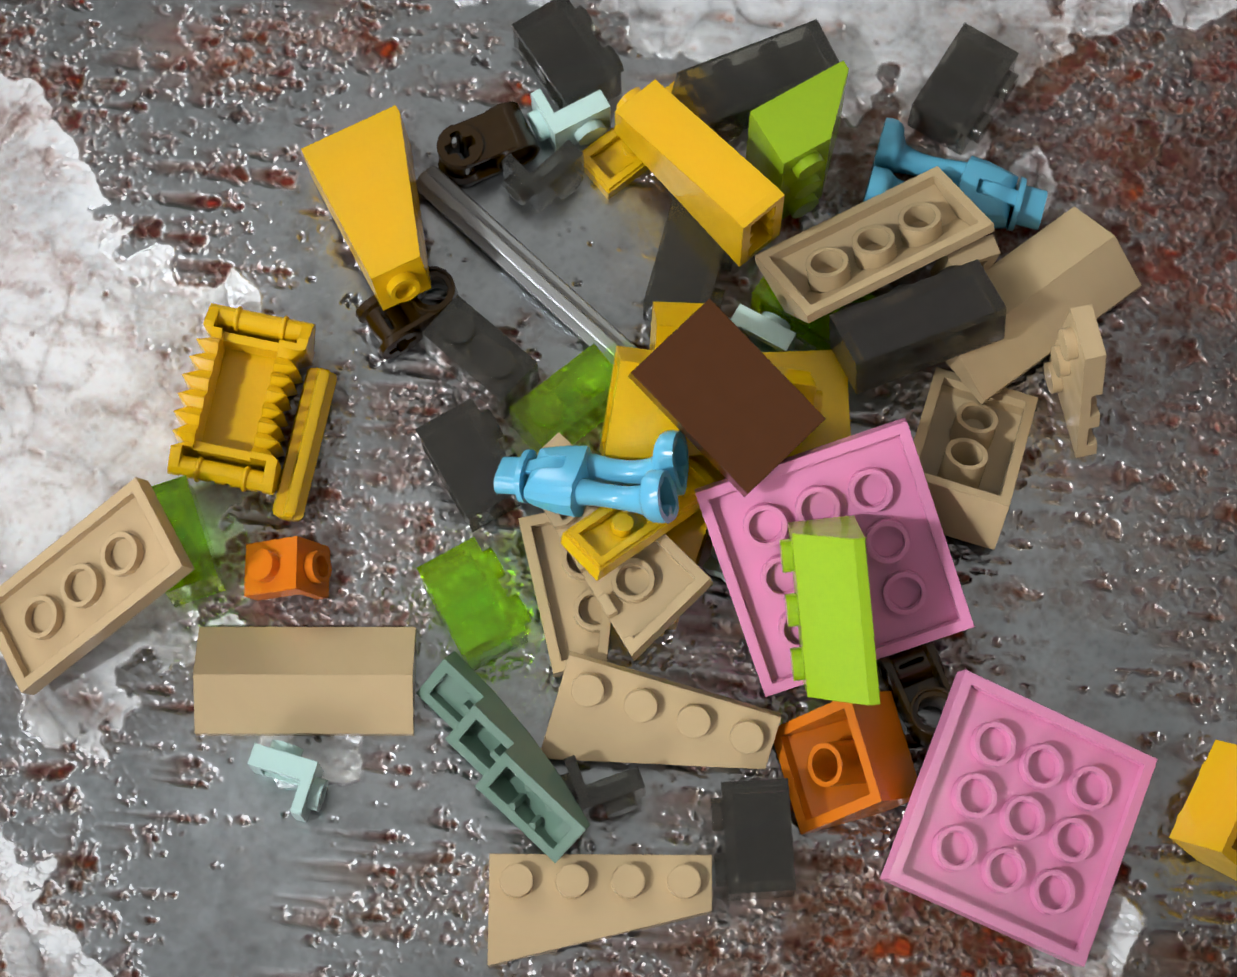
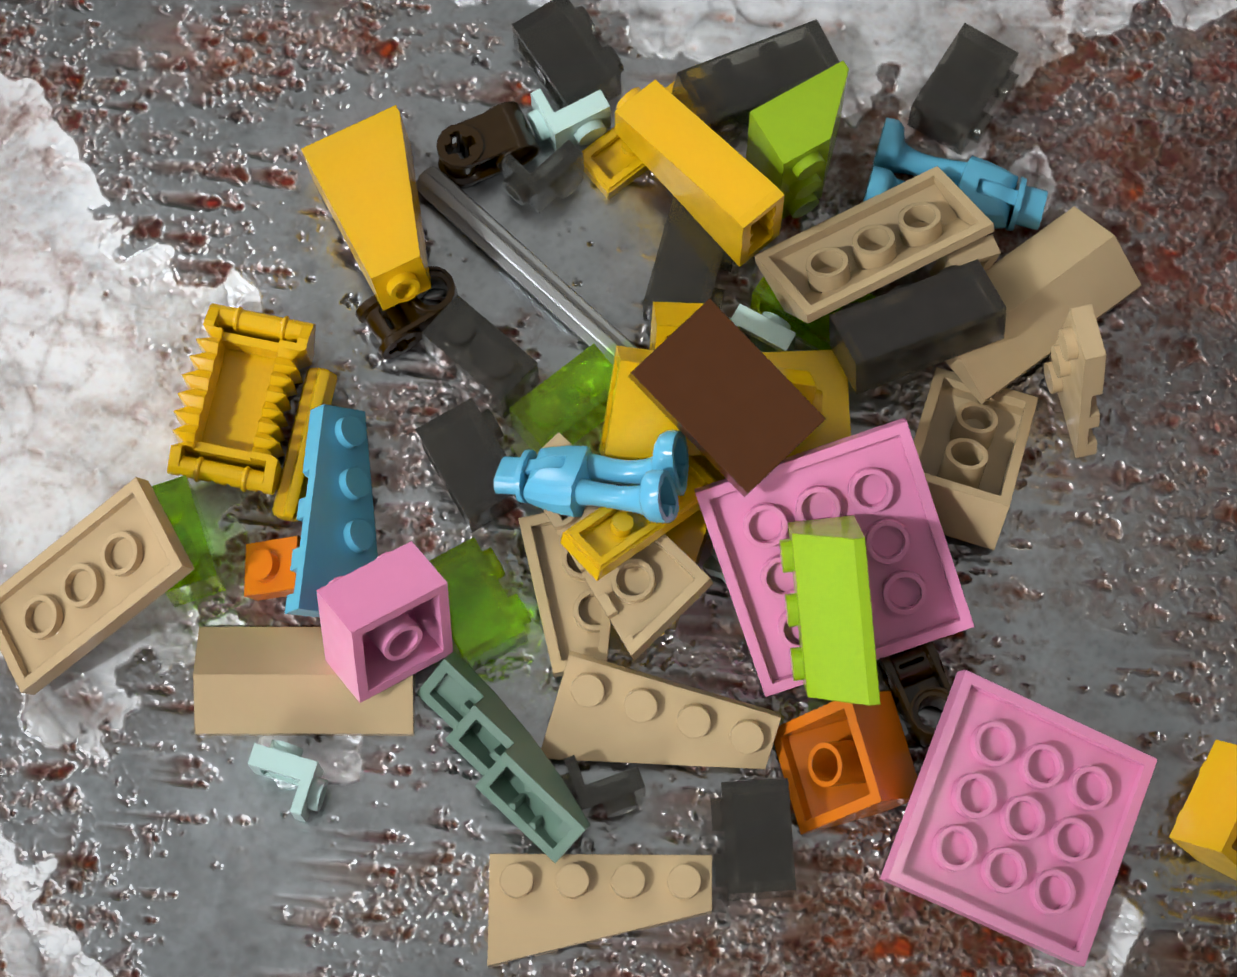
(337, 507): none -> medium azure wing
(385, 621): none -> bright pink brick

